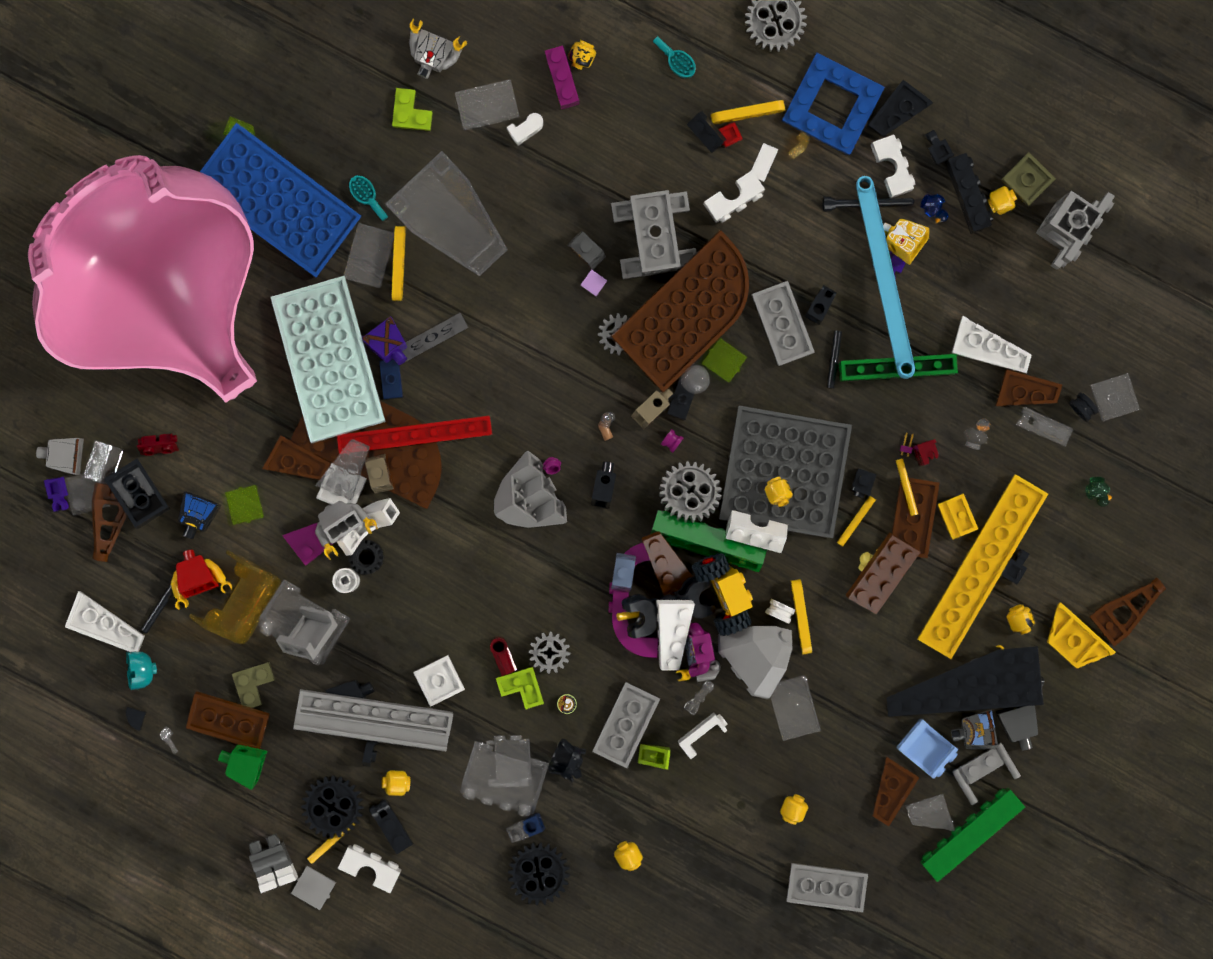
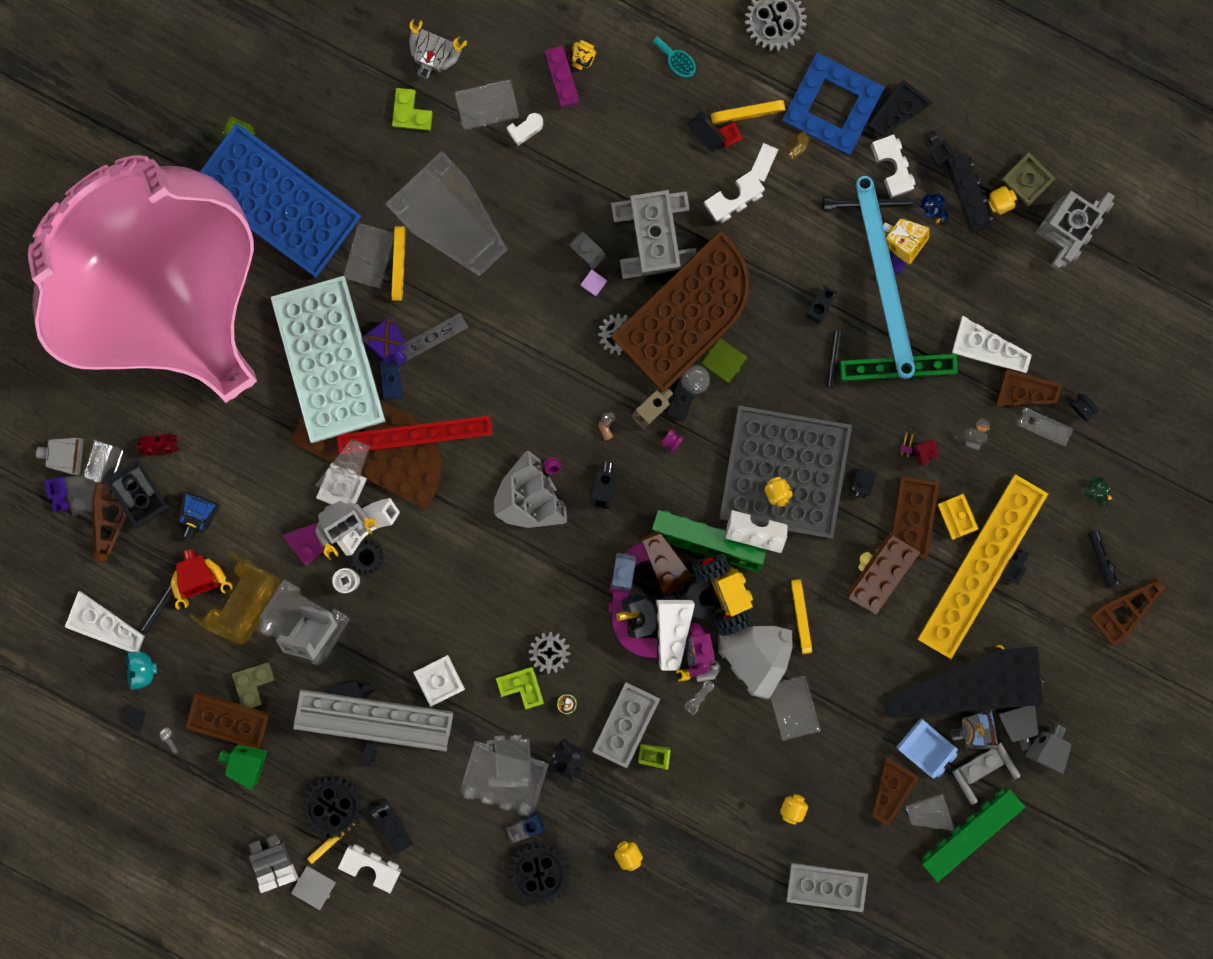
(244, 504): clear neon green piece -> none
(295, 460): reddish brown wing -> none
(365, 193): teal piece -> none
(379, 473): dark tan torso -> none
(396, 783): yellow head -> none
(503, 658): dark red piece -> none
(686, 741): white panel -> none
(701, 479): light grey gear -> none
(780, 611): white wheel -> none
(783, 323): light grey plate -> none
(856, 520): yellow bar -> none
(906, 486): yellow piece -> none
(1020, 619): yellow head -> none
(1051, 749): none -> dark grey torso
(1075, 639): yellow wing -> none
(1107, 568): none -> black pin
(1115, 397): clear plate -> none

